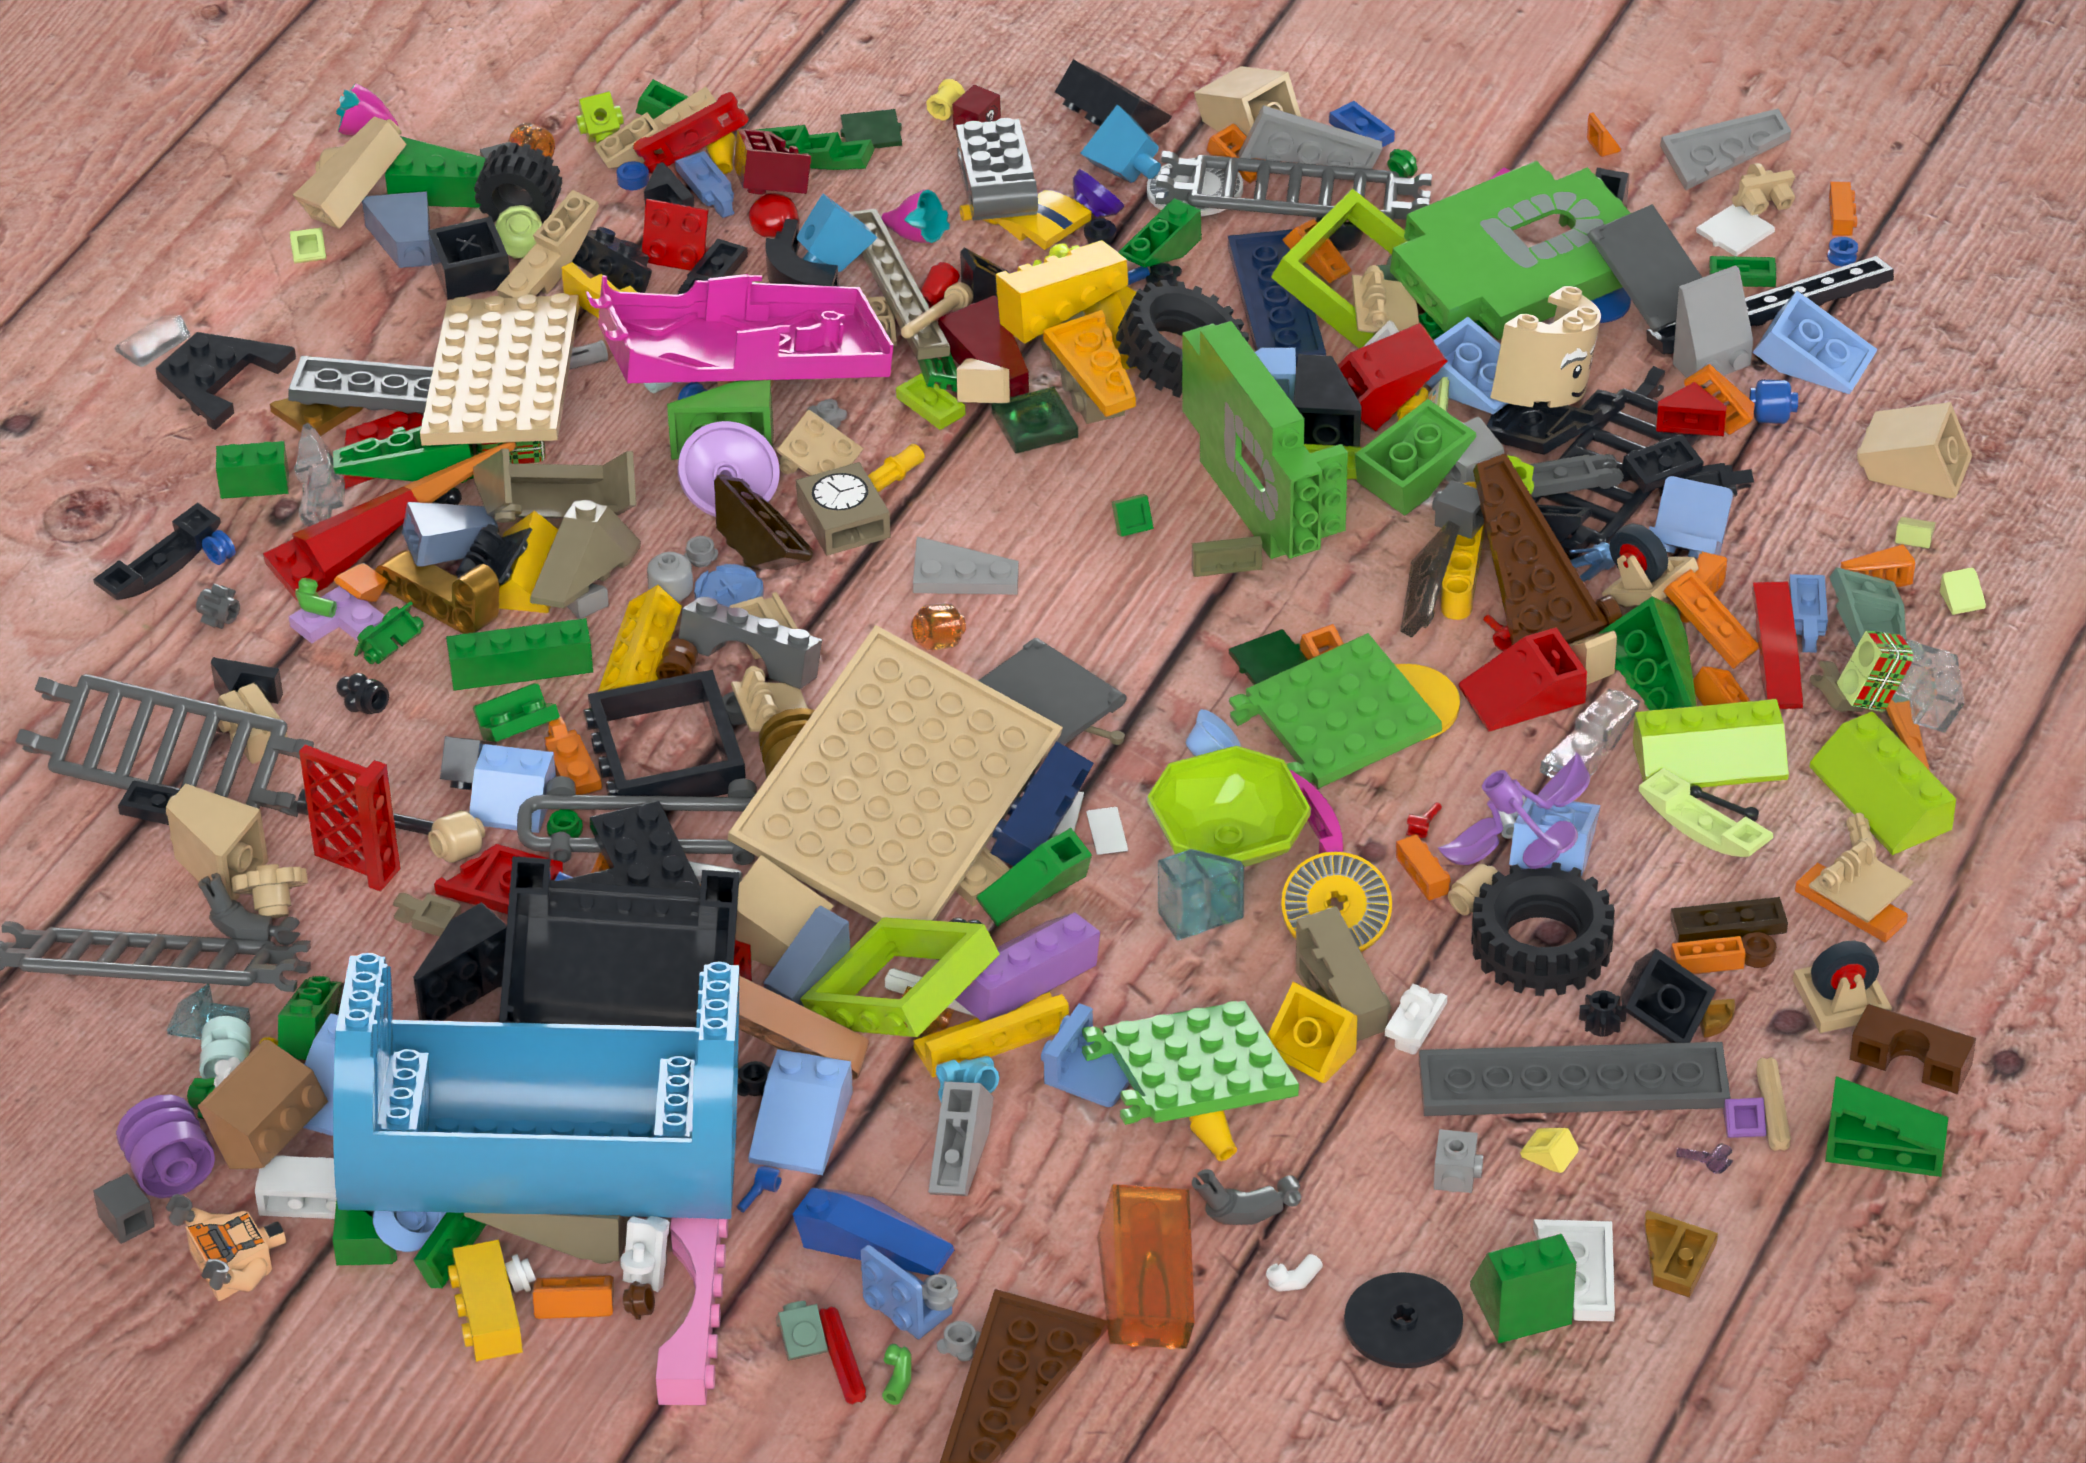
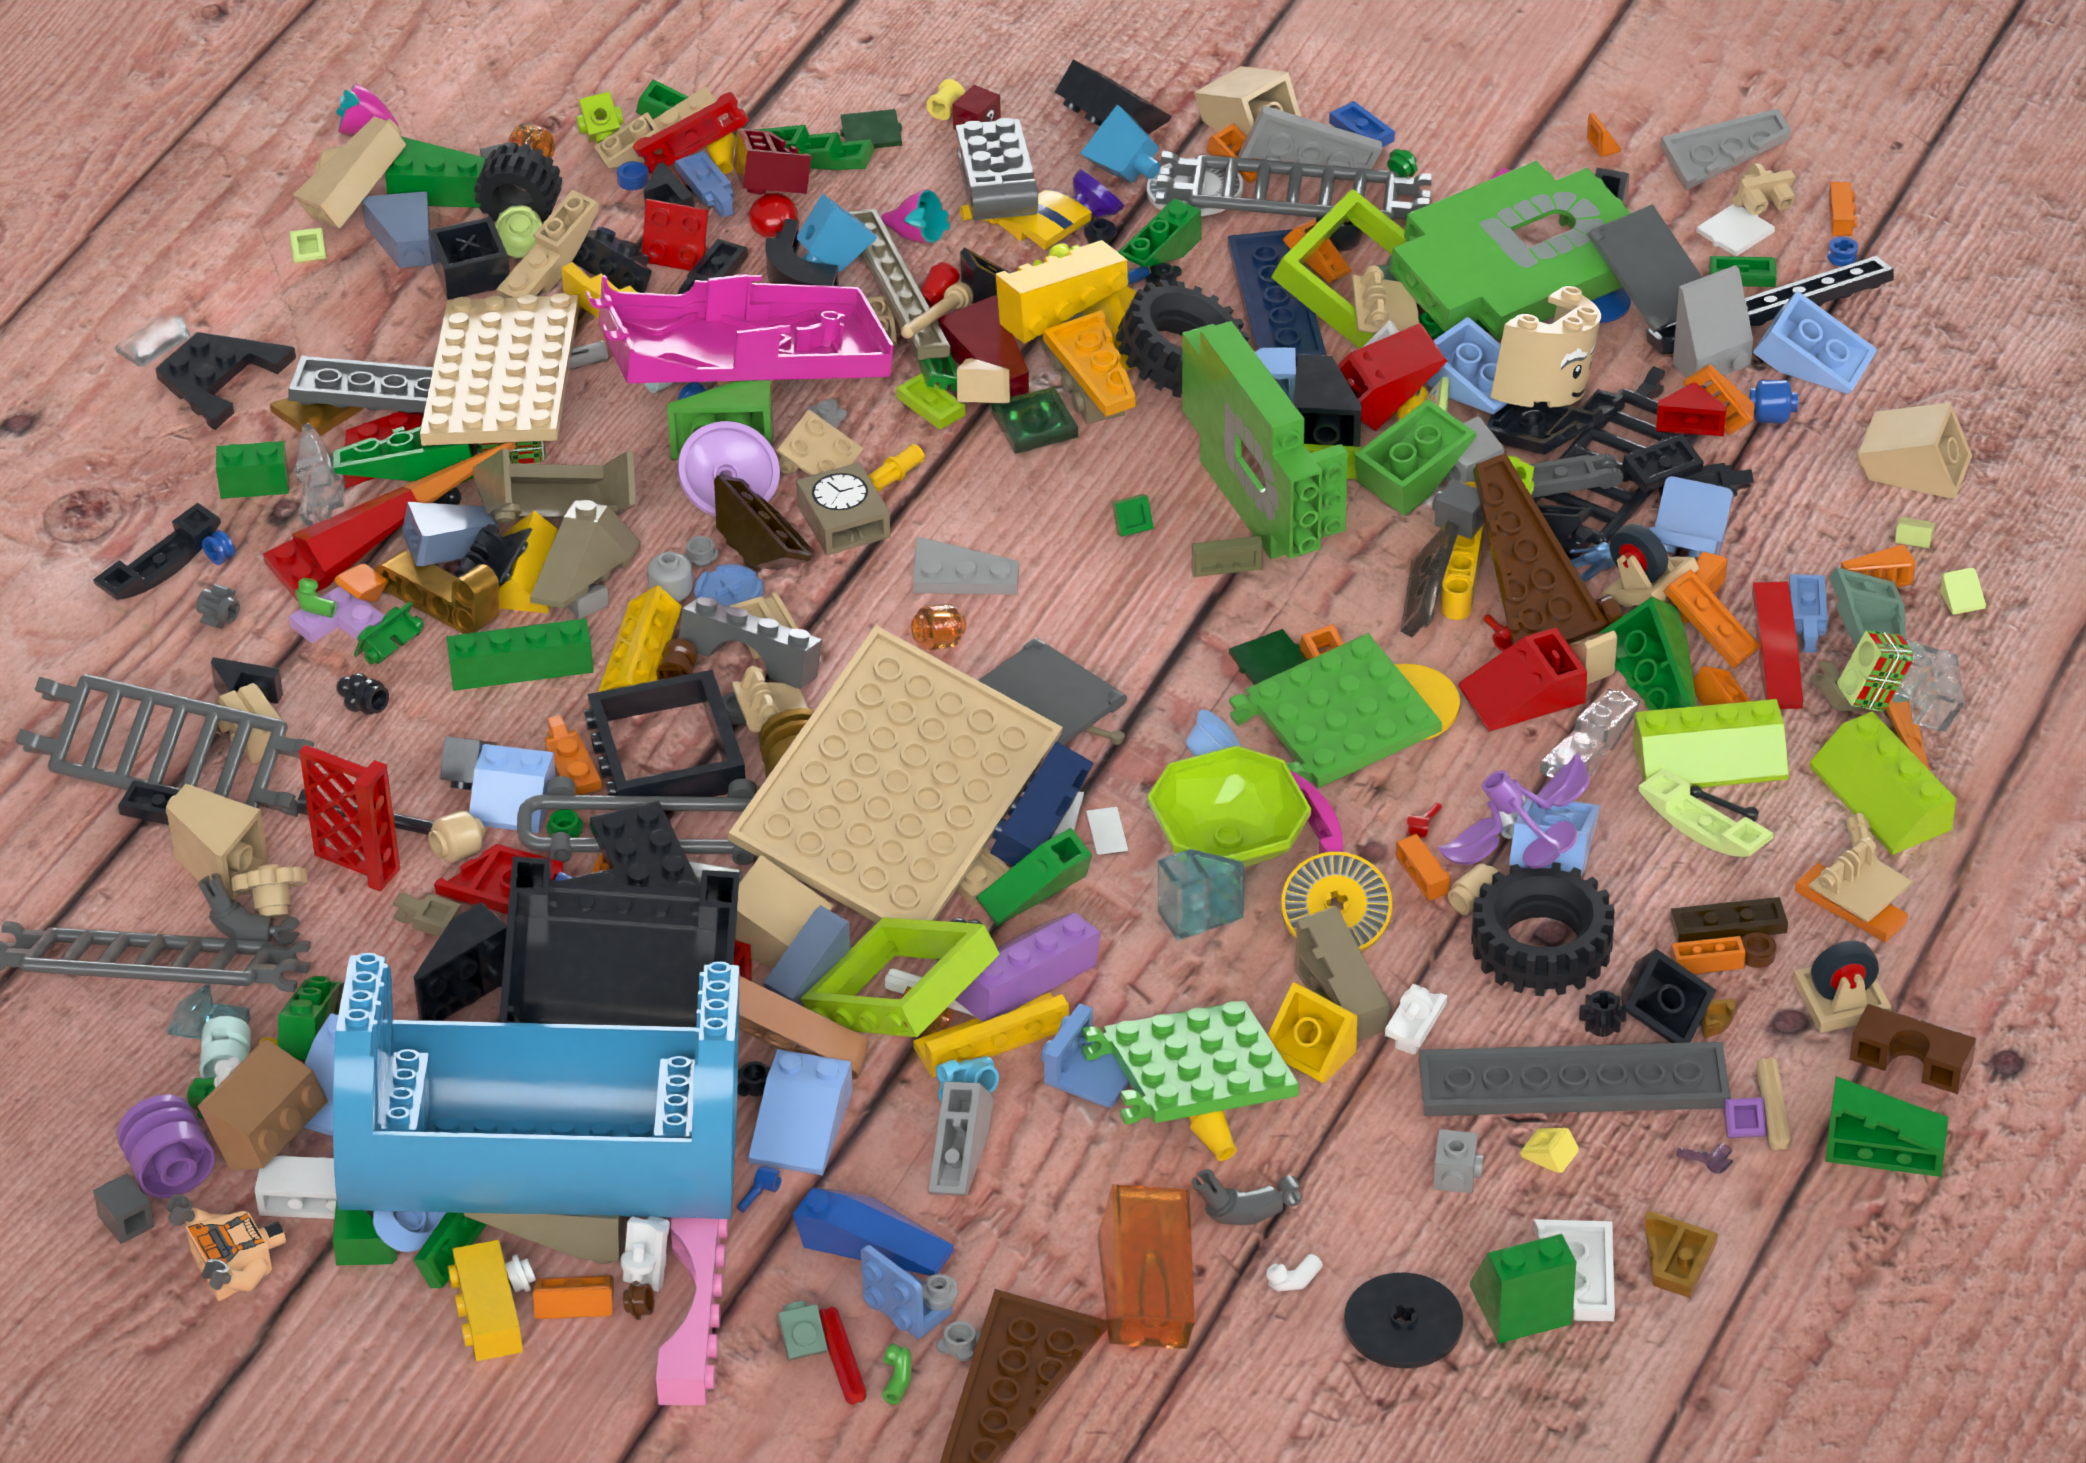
(514, 713): green bracket -> none

